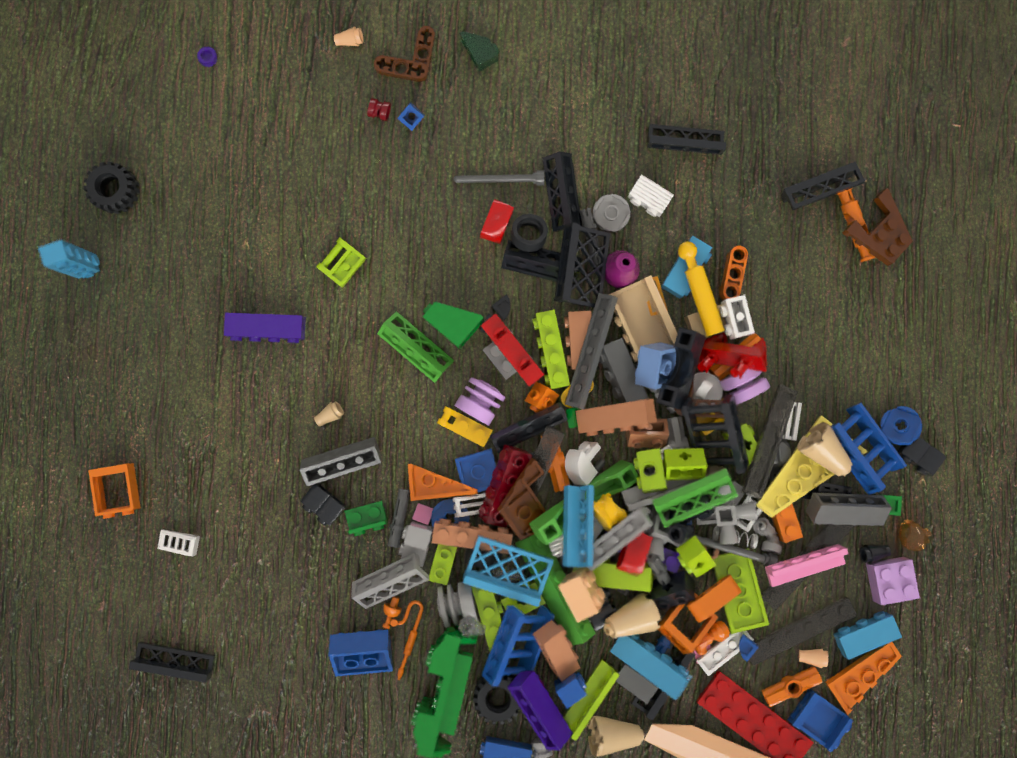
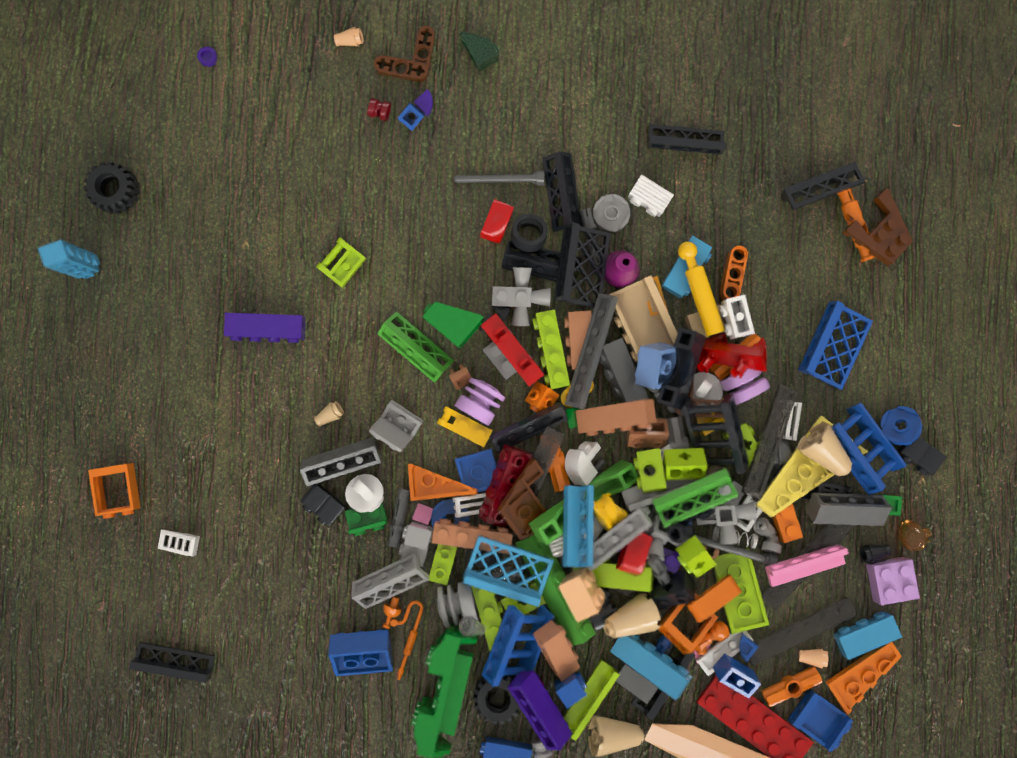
(364, 493): none -> white tile
(396, 426): none -> light grey bracket
(425, 102): none -> dark purple tile
(460, 378): none -> nougat tile
(520, 296): none -> light grey brick
(736, 675): none -> blue brick
(824, 334): none -> blue fence

